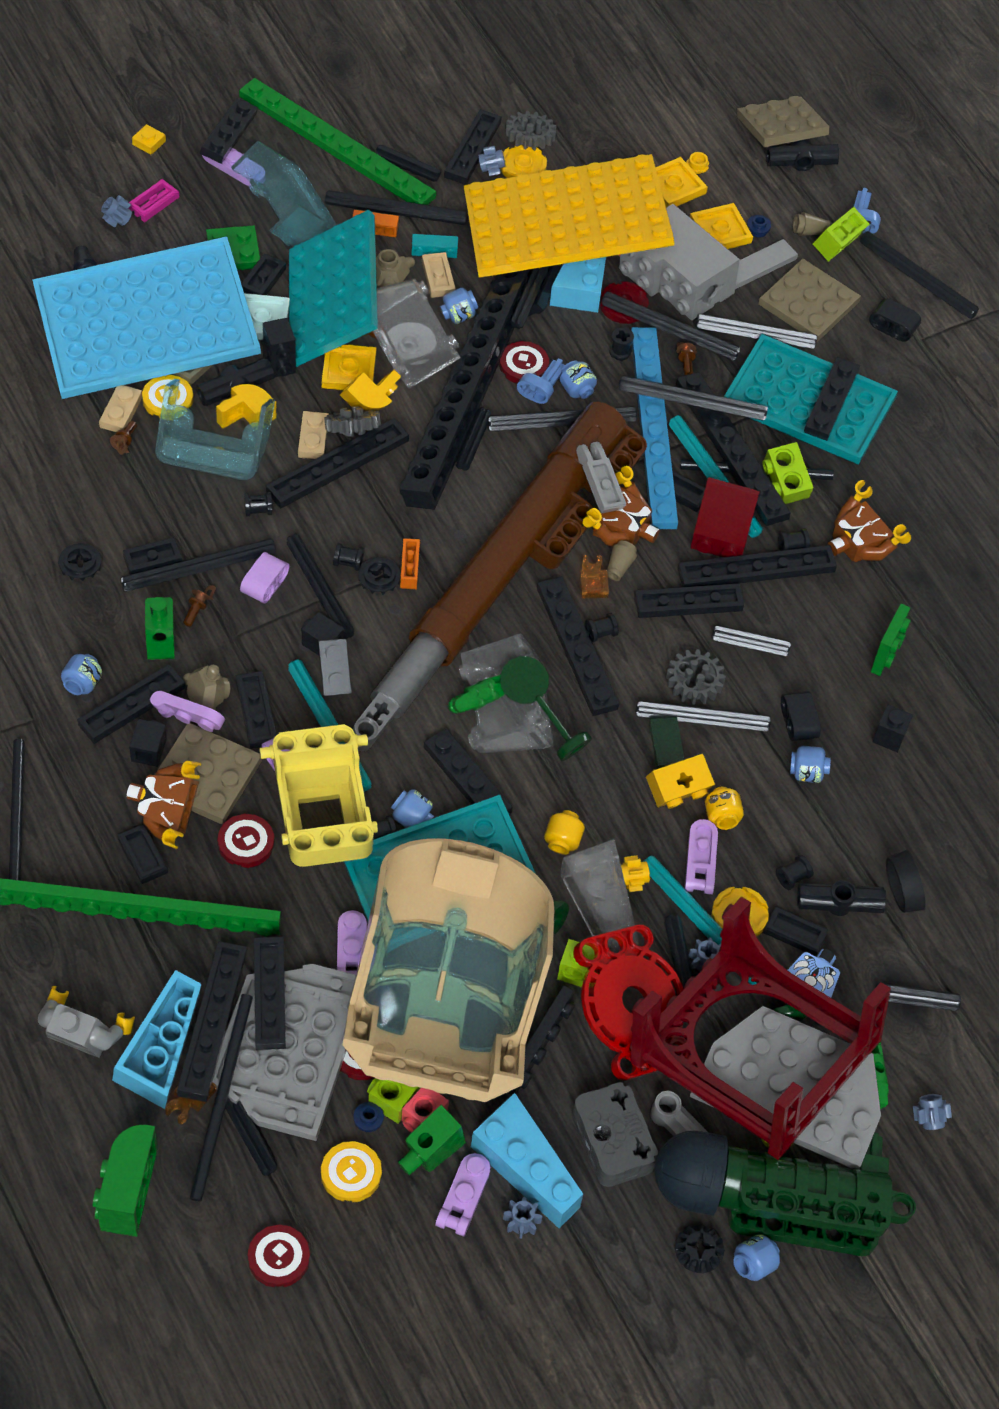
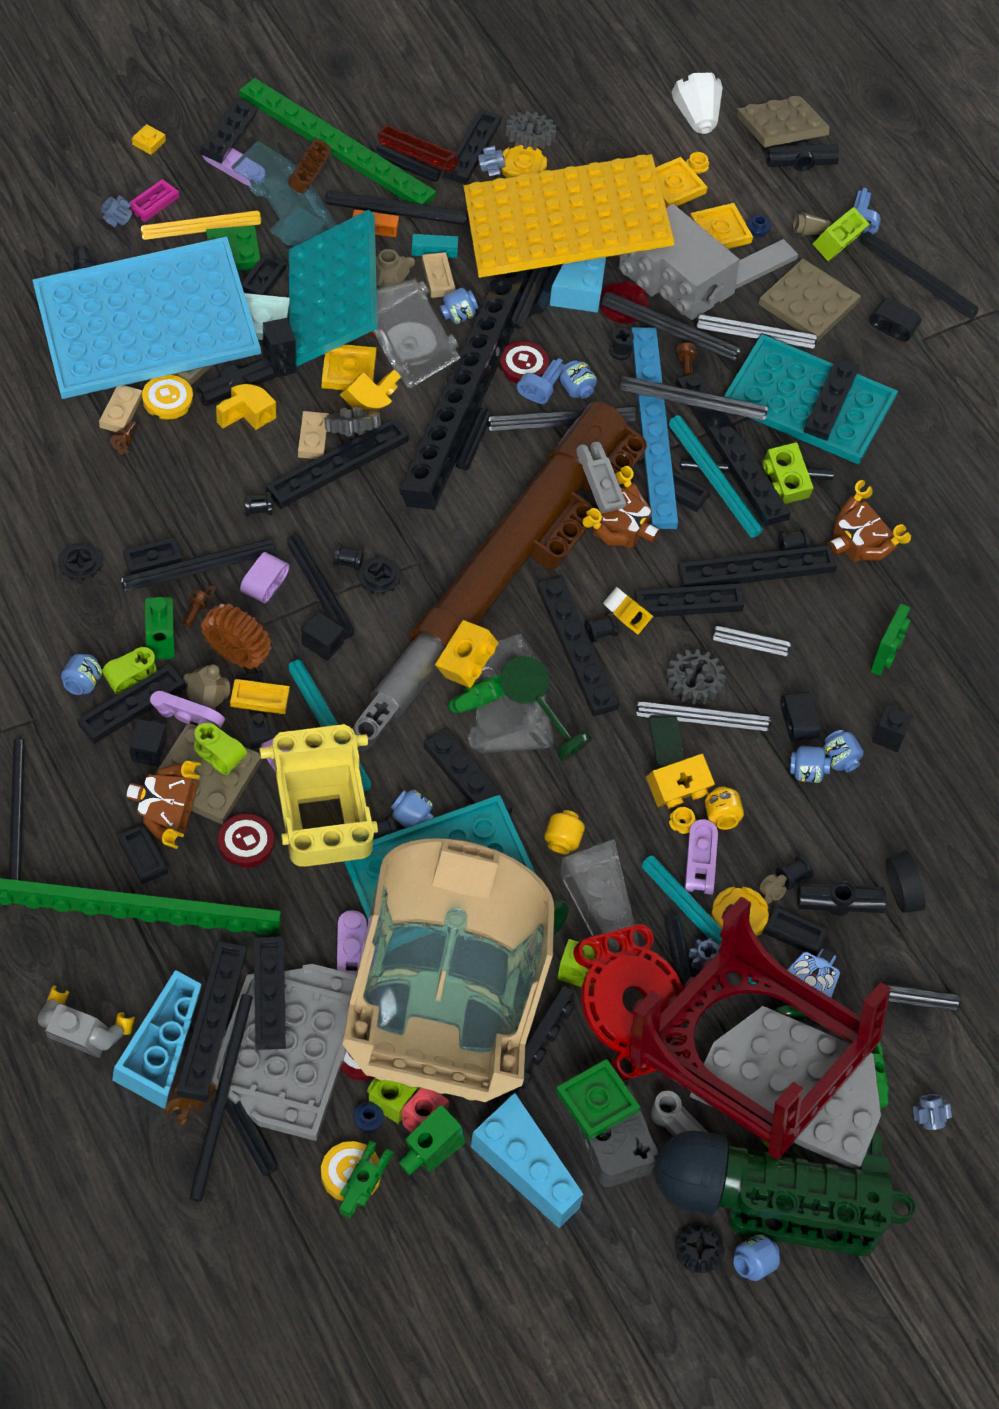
(126, 1180): green brick -> none
(129, 670): none -> lime piece
(200, 225): none -> yellow axle
(206, 451): clear light blue windscreen -> none
(218, 748): none -> lime piece
(236, 636): none -> dark orange gear
(260, 696): none -> yellow tile
(278, 1256): dark red tile -> none
(309, 166): none -> reddish brown beam
(334, 667): plate -> none
(358, 1192): none -> green hinge
(410, 561): orange piece -> none
(418, 148): none -> clear red piece
(464, 1193): lavender plate -> none
(466, 653): none -> yellow brick
(522, 1225): sand blue gear -> none
(593, 579): clear orange plate -> none
(597, 1099): none -> green plate
(621, 558): dark tan cone -> none
(626, 609): none -> yellow leg
(635, 873): yellow gear -> none
(684, 814): none -> yellow plate
(699, 100): none -> white cone
(724, 519): dark red slope -> none
(773, 887): none -> dark tan plate
(843, 750): none -> medium blue head

